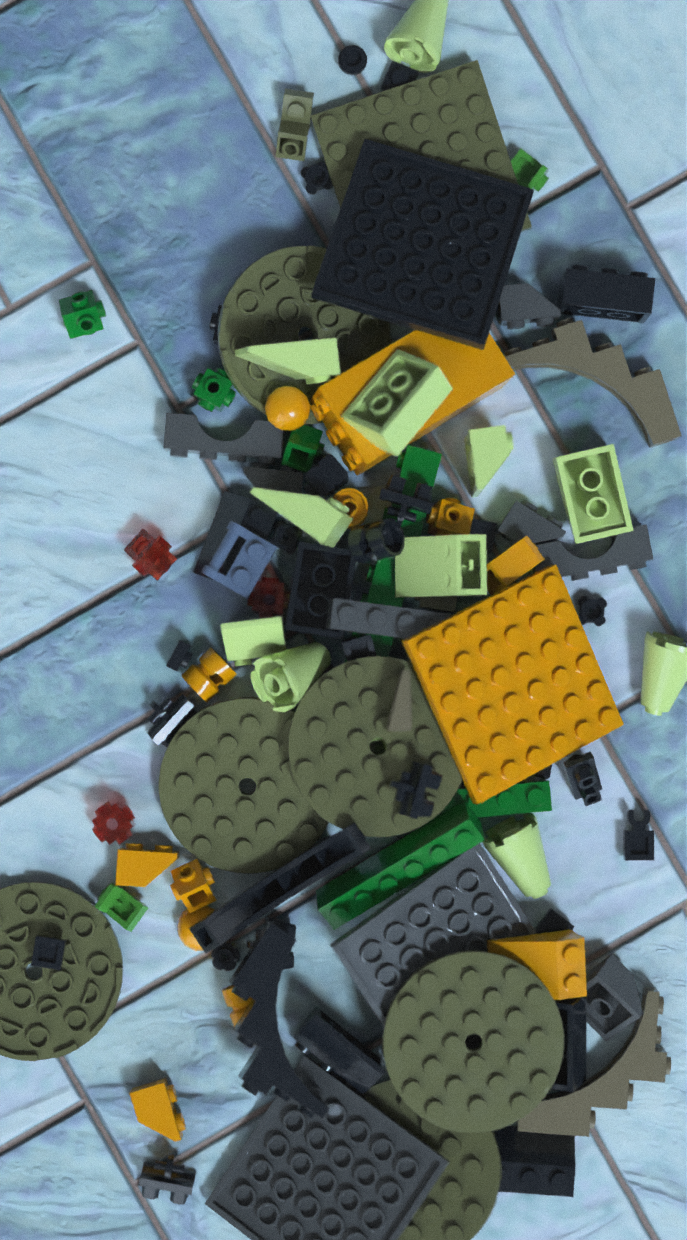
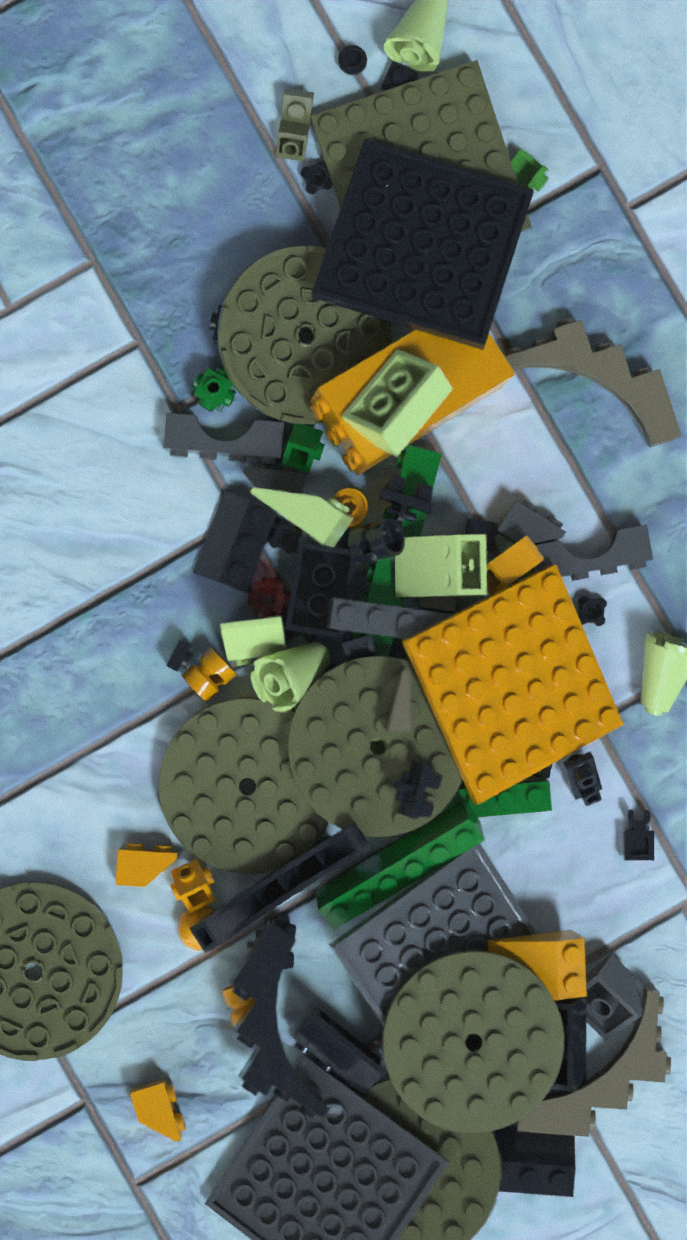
(48, 952): black plate -> none
(82, 314): green brick -> none
(121, 814): clear red brick -> none
(121, 906): bright green bracket -> none
(150, 554): clear red brick -> none
(167, 717): black hips -> none
(167, 1177): black hips -> none
(233, 956): black plate -> none
(247, 566): sand blue plate -> none
(287, 408): light orange hair -> none
(298, 360): yellowish green slope -> none
(325, 478): black brick -> none
(450, 518): light orange brick -> none
(485, 454): yellowish green slope -> none
(520, 854): yellowish green cone -> none
(524, 305): dark grey slope -> none
(552, 922): black plate -> none
(593, 493): yellowish green slope -> none
(606, 294): black brick -> none

